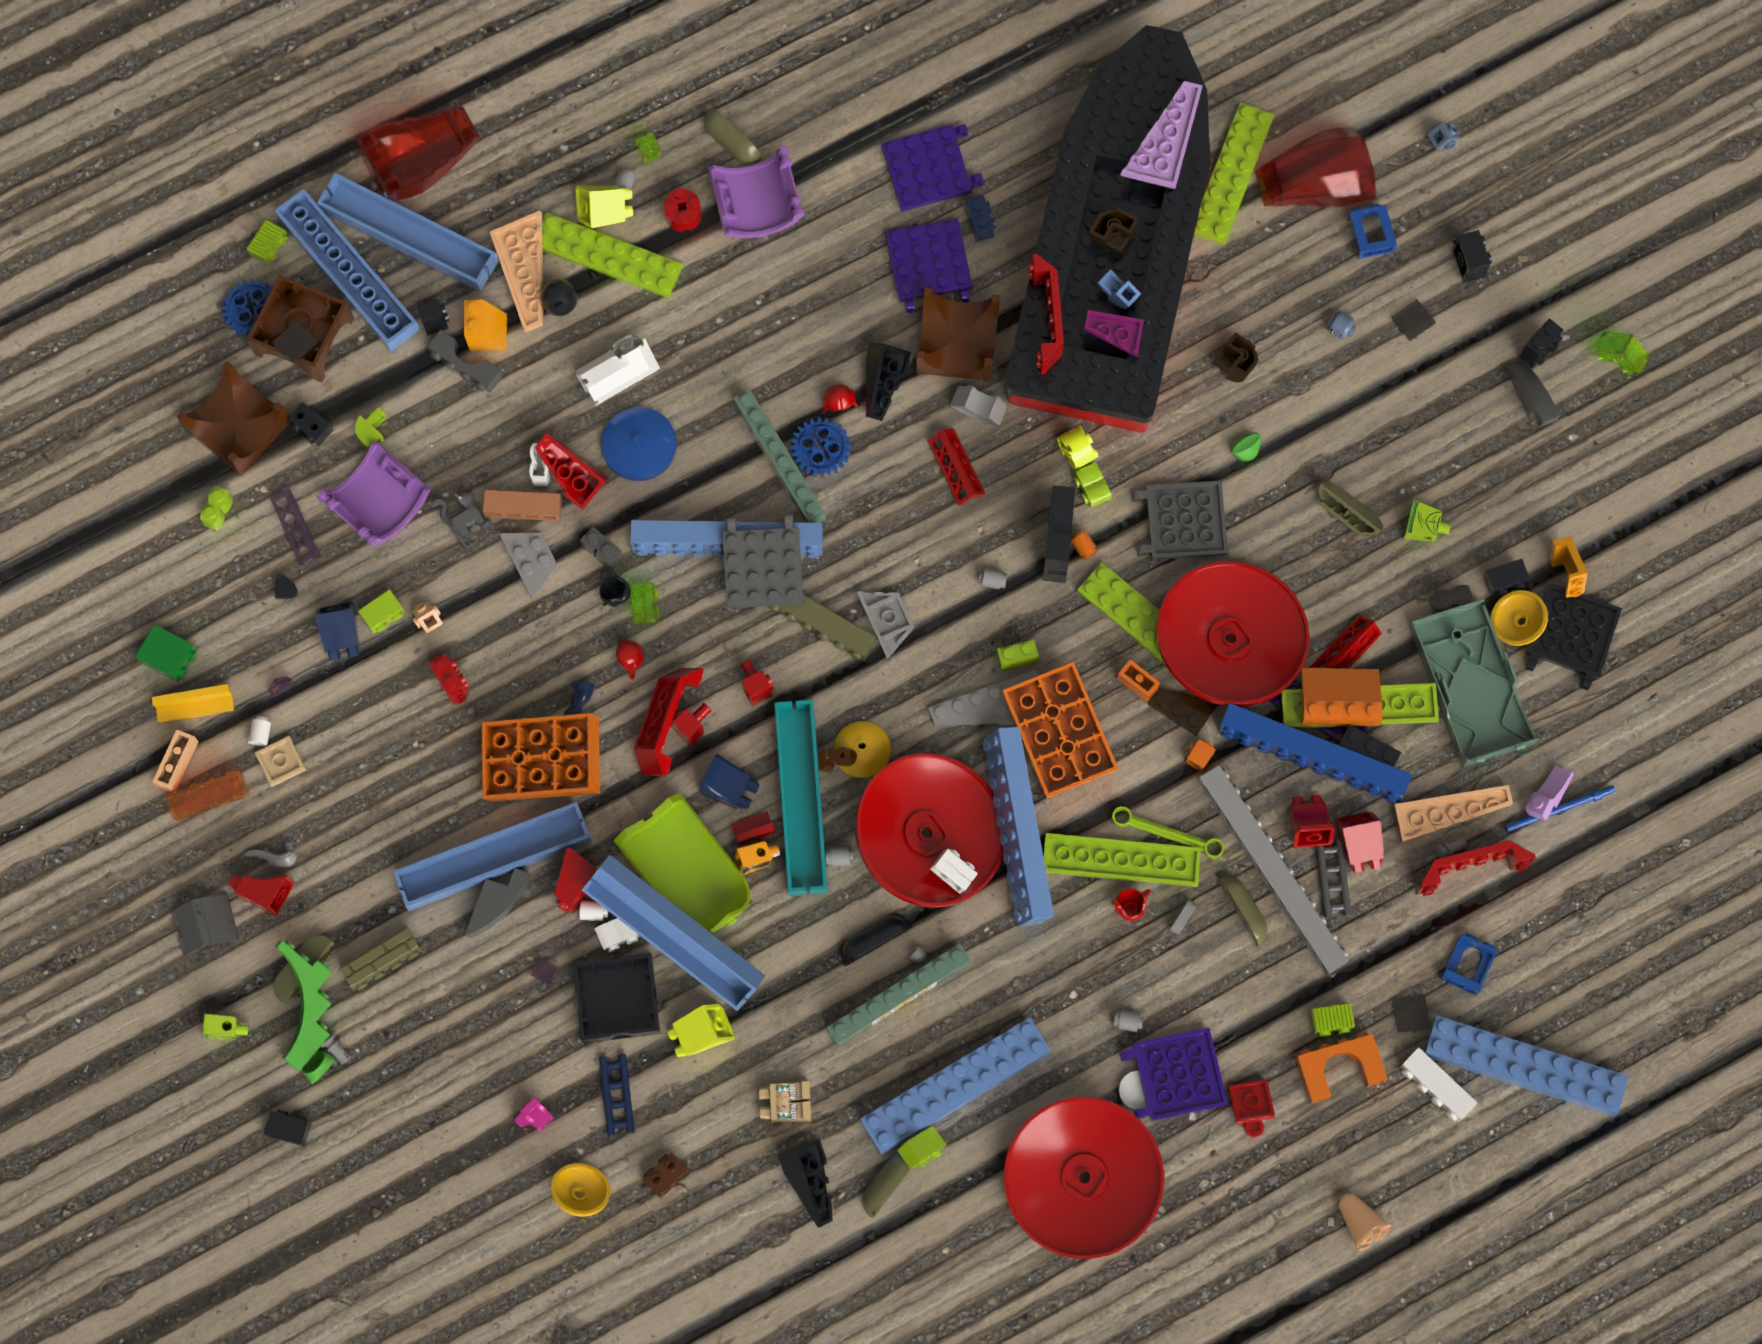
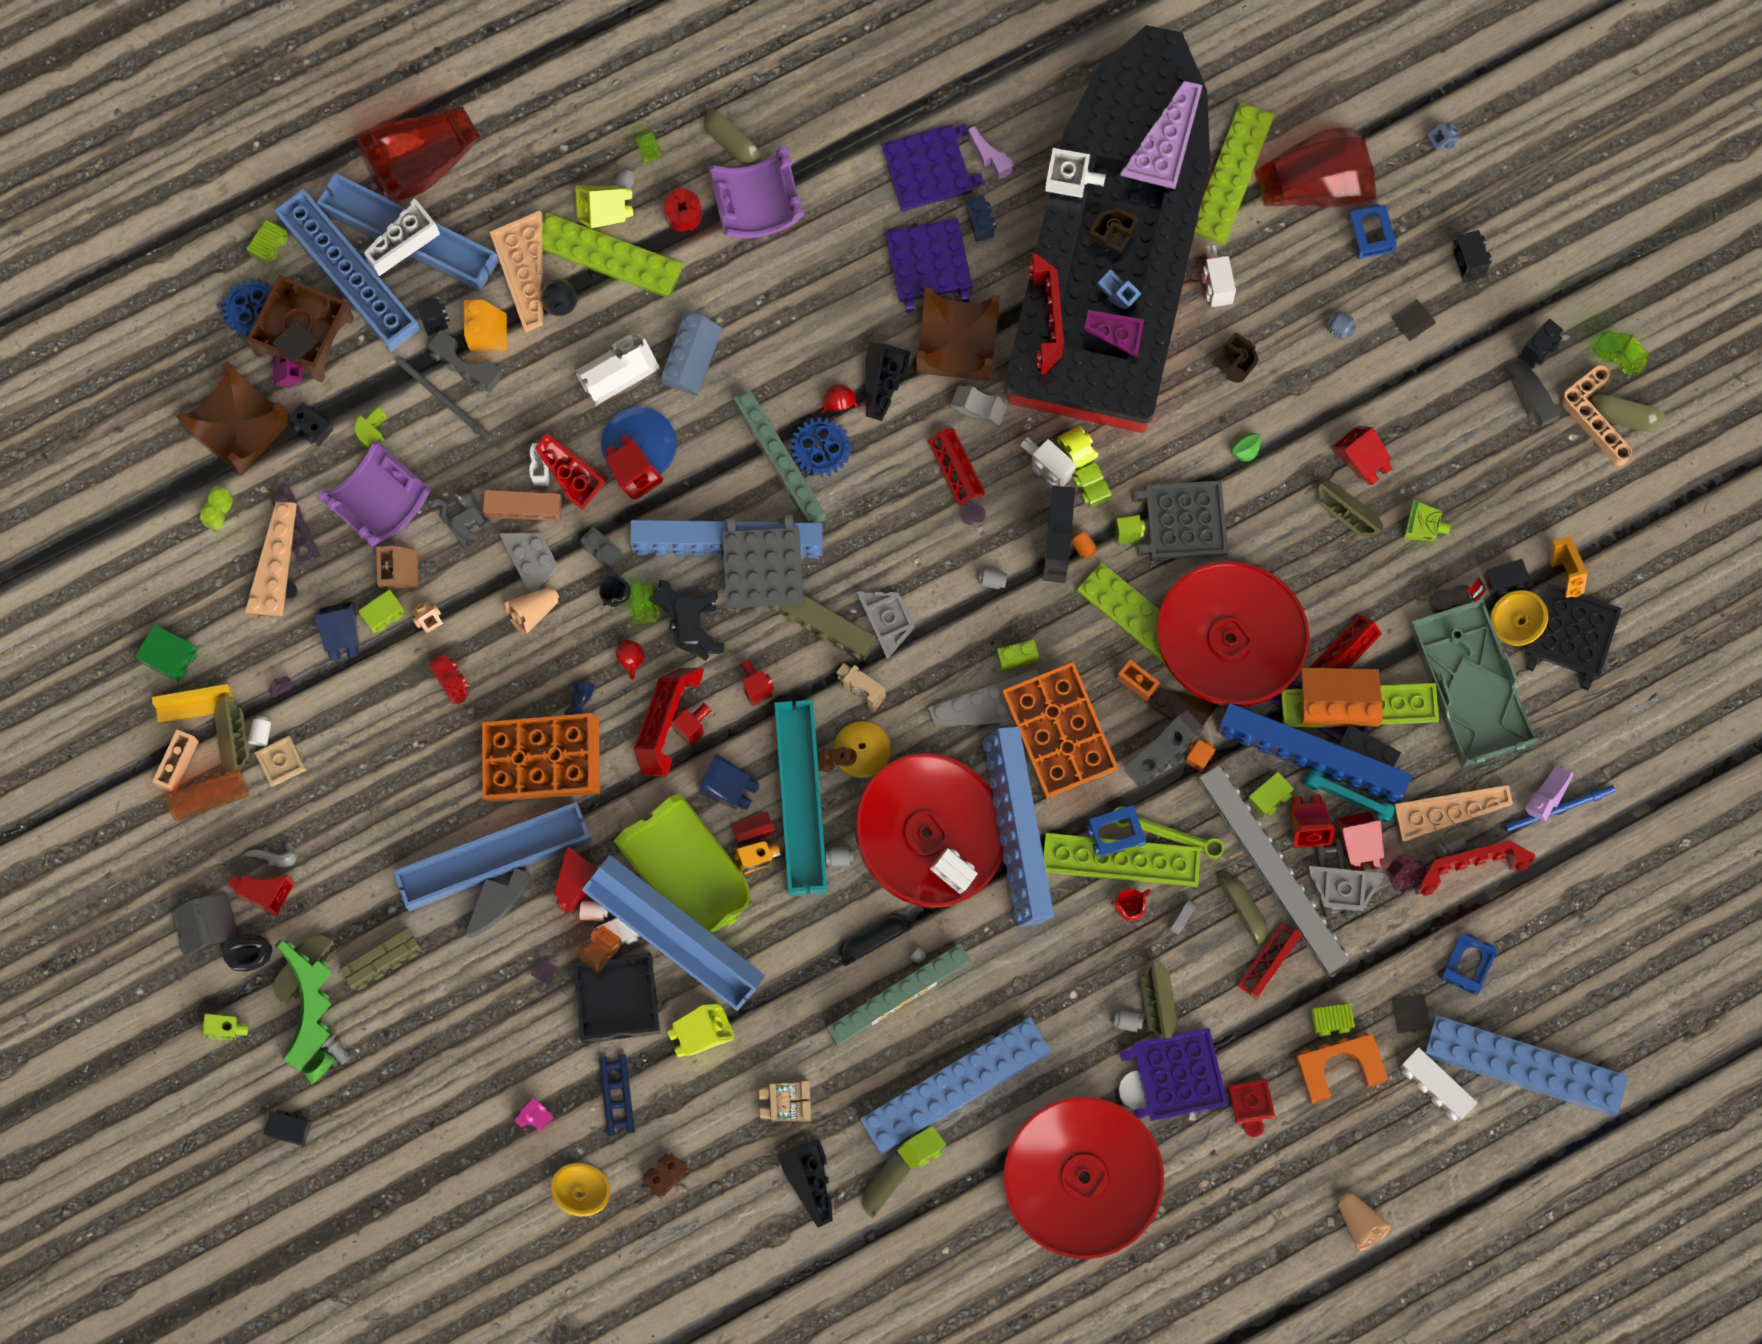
(231, 734): none -> olive brick
(246, 952): none -> black hair
(271, 577): none -> light nougat wing
(286, 373): none -> magenta brick
(397, 567): none -> medium nougat slope
(402, 238): none -> white wedge
(477, 428): none -> dark grey bar
(531, 608): none -> light nougat cone
(599, 948): none -> clear orange brick
(632, 468): none -> red hips
(685, 616): none -> black animal
(691, 353): none -> sand blue slope
(862, 686): none -> tan hips
(973, 513): none -> clear purple tile
(988, 155): none -> lavender slope
(1050, 462): none -> white brick
(1070, 173): none -> white brick
(1104, 849): none -> blue panel
(1129, 529): none -> lime brick
(1159, 1000): none -> olive brick
(1165, 749): none -> dark grey brick
(1218, 279): none -> white brick
(1270, 795): none -> lime brick
(1277, 961): none -> red fence
(1315, 781): none -> teal piece
(1344, 887): none -> light grey wing
(1363, 453): none -> red hips
(1404, 872): none -> clear pink cone
(1476, 590): none -> sticker
(1594, 417): none -> light nougat beam
(1628, 413): none -> olive brick

